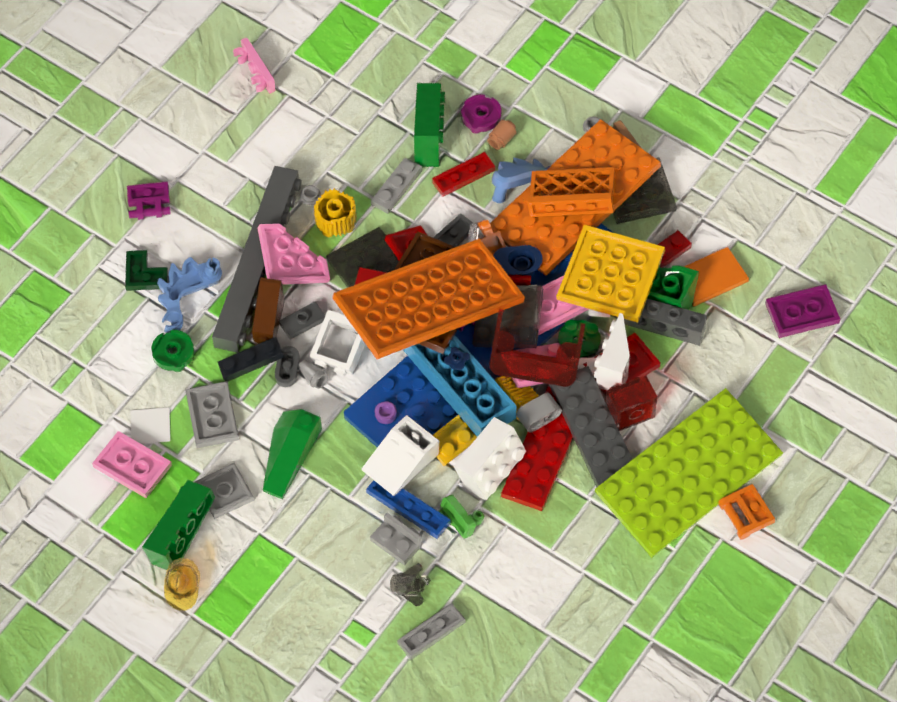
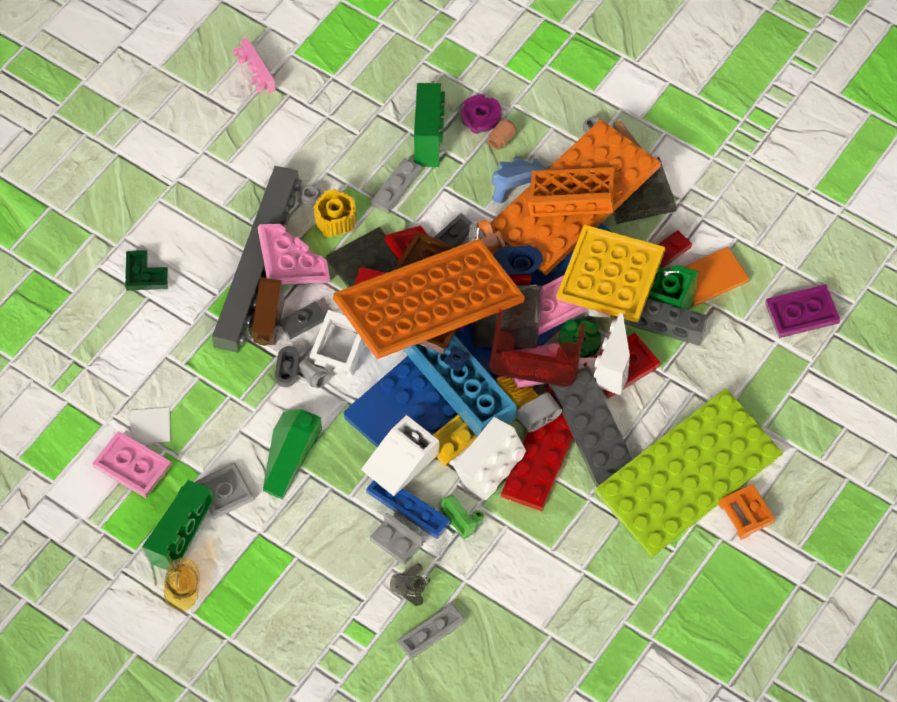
(148, 194): magenta plate -> none
(175, 361): green plate -> none
(181, 283): medium blue animal -> none
(212, 414): light grey tile -> none
(251, 359): black plate -> none
(385, 412): medium lavender tile -> none
(463, 174): red plate -> none
(632, 402): clear red brick -> none

